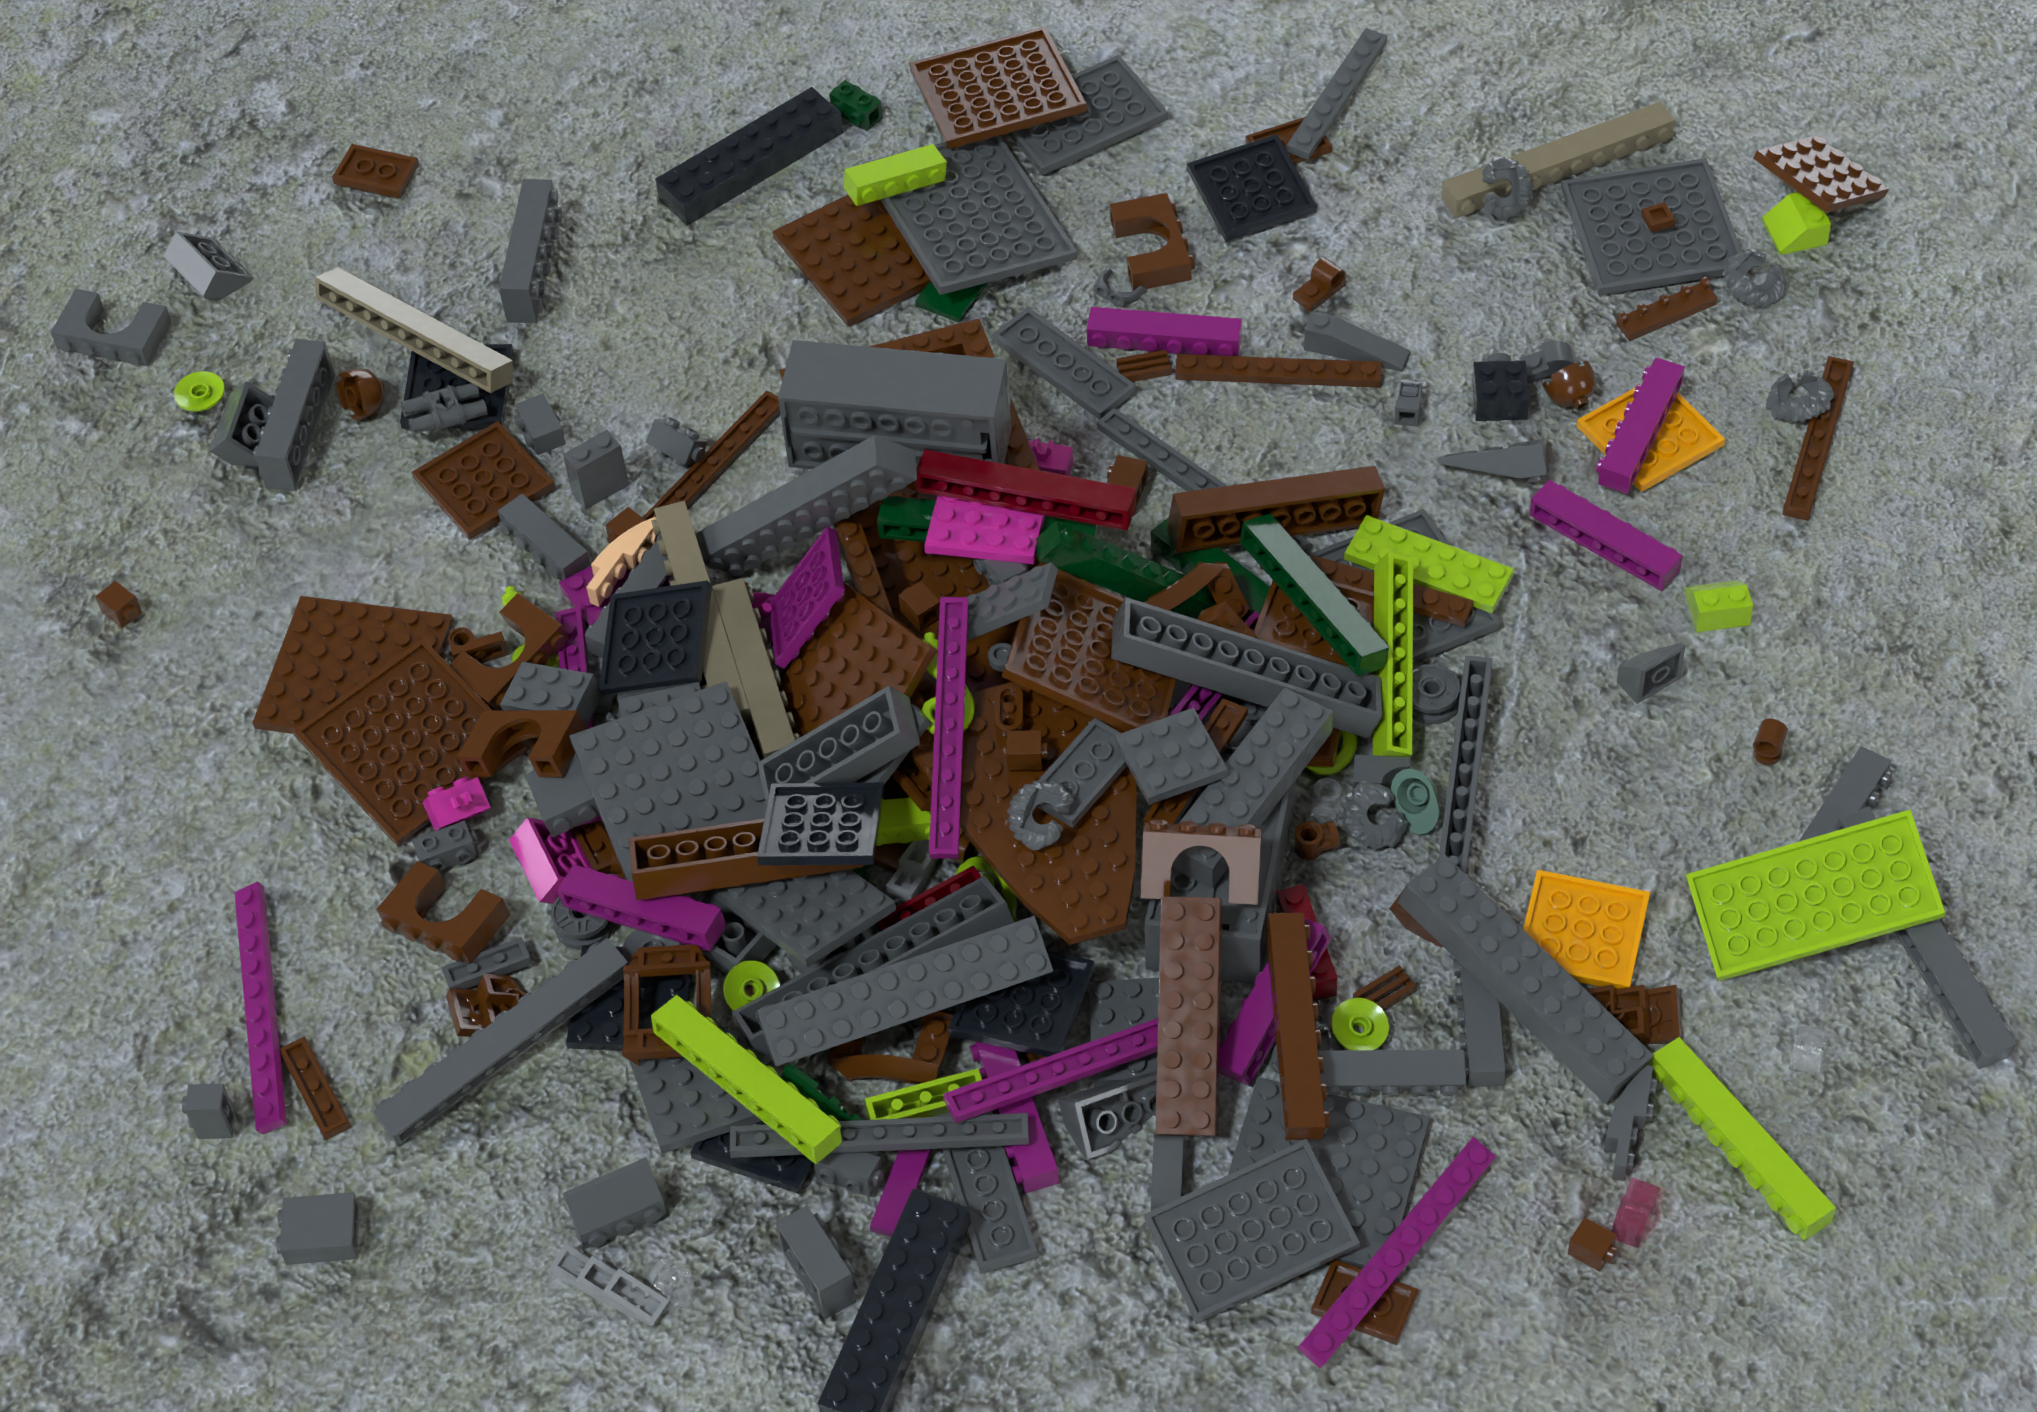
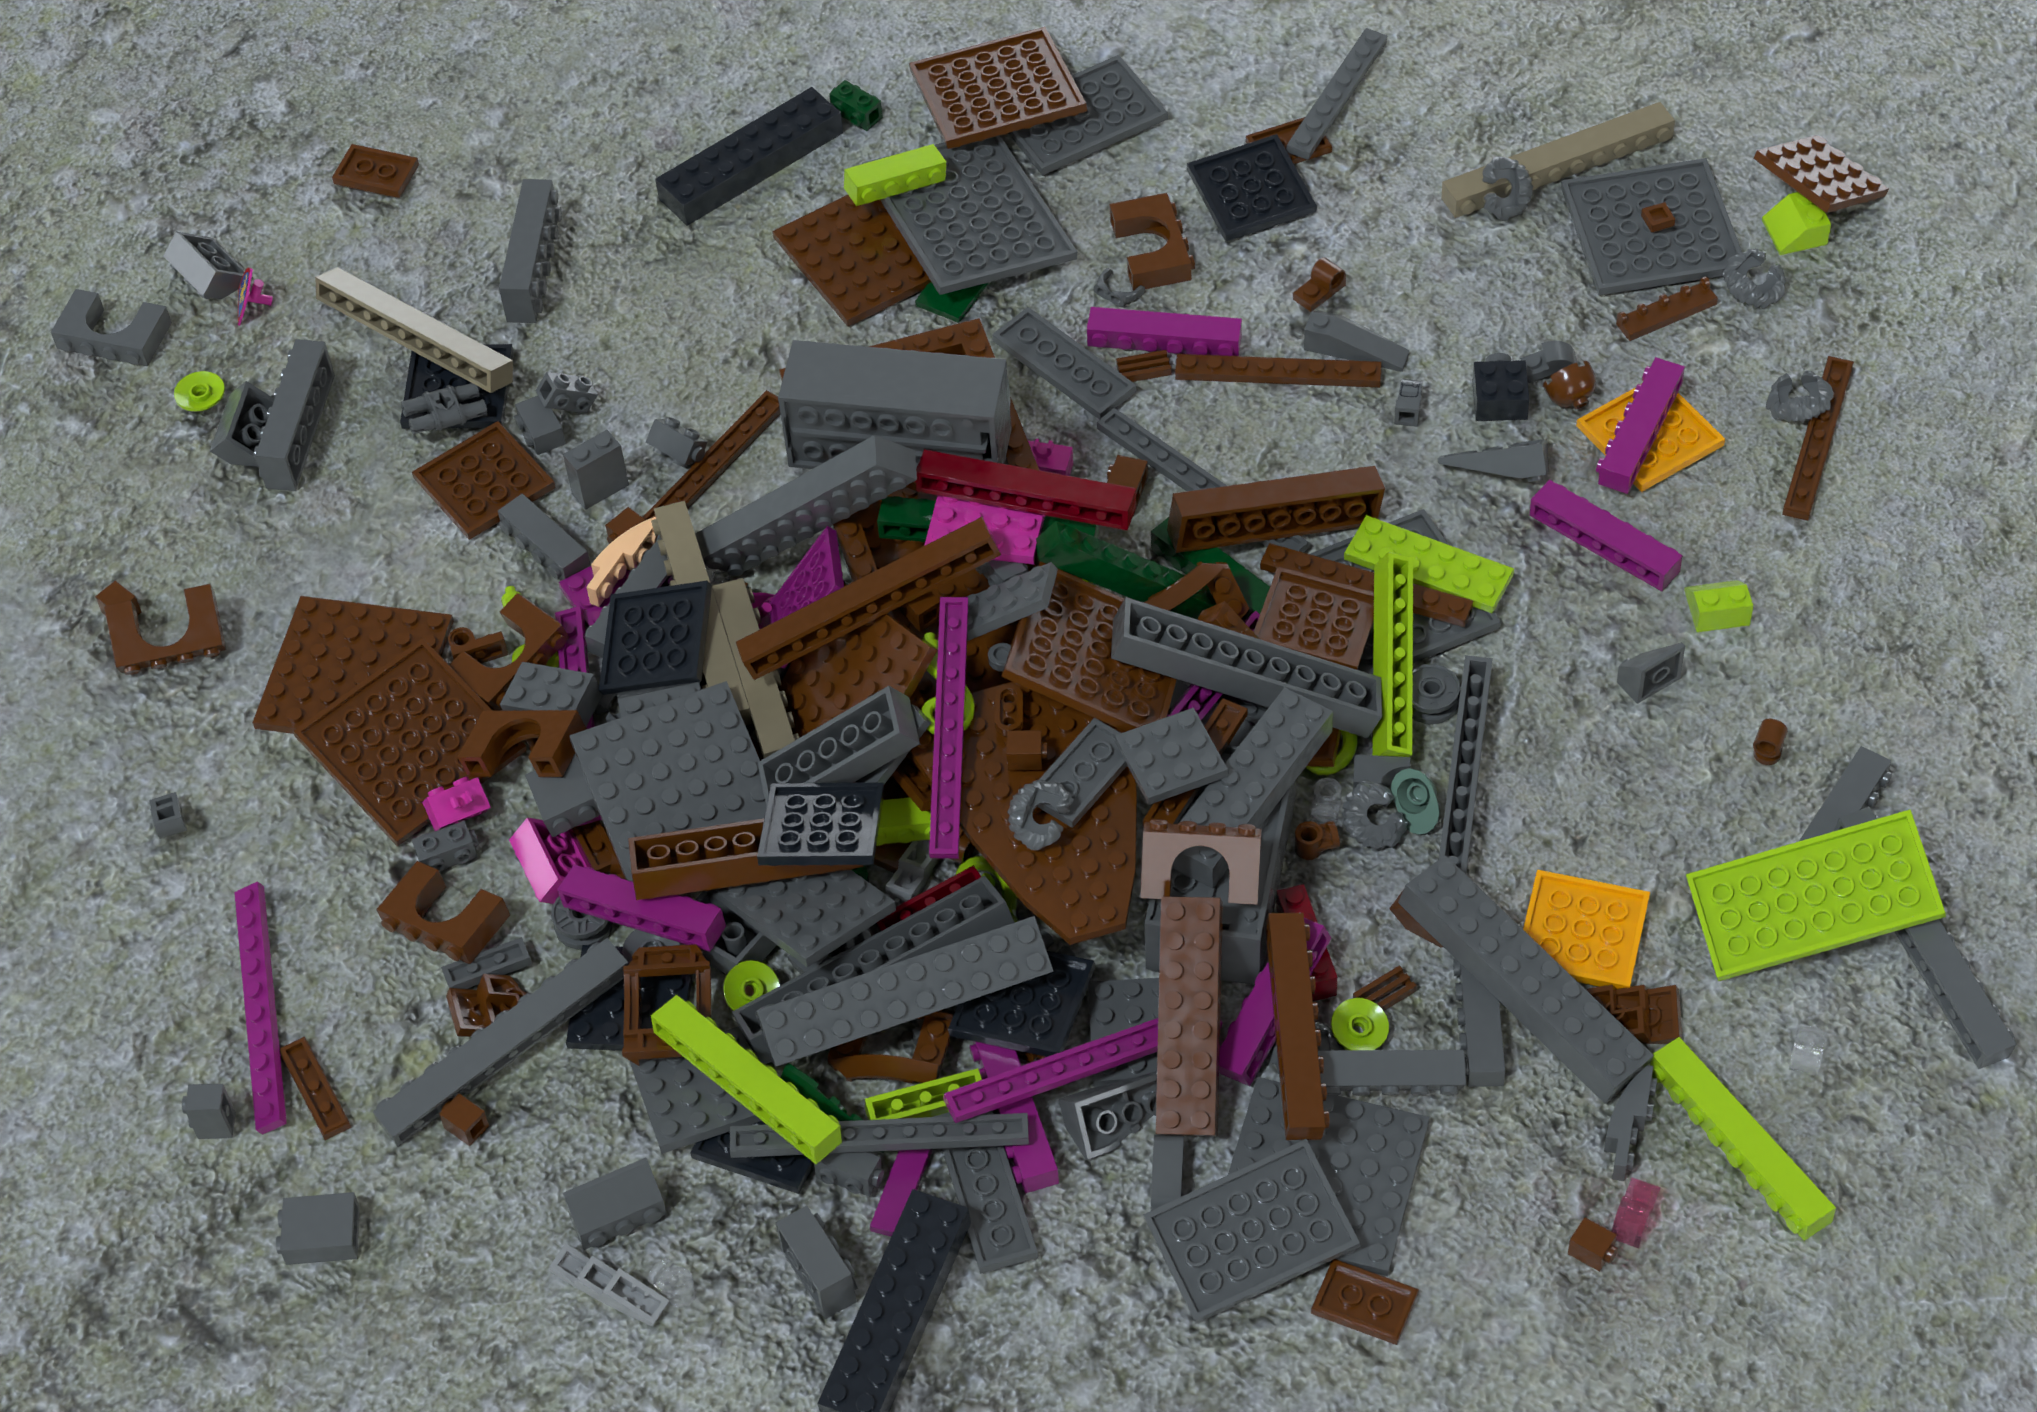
(167, 815): none -> dark grey brick
(201, 638): none -> reddish brown arch
(254, 296): none -> dark pink shield
(360, 392): reddish brown cylinder -> none
(463, 1119): none -> reddish brown brick
(566, 392): none -> dark grey brick
(868, 598): none -> reddish brown brick
(1314, 595): brick -> none
(1395, 1253): magenta plate -> none

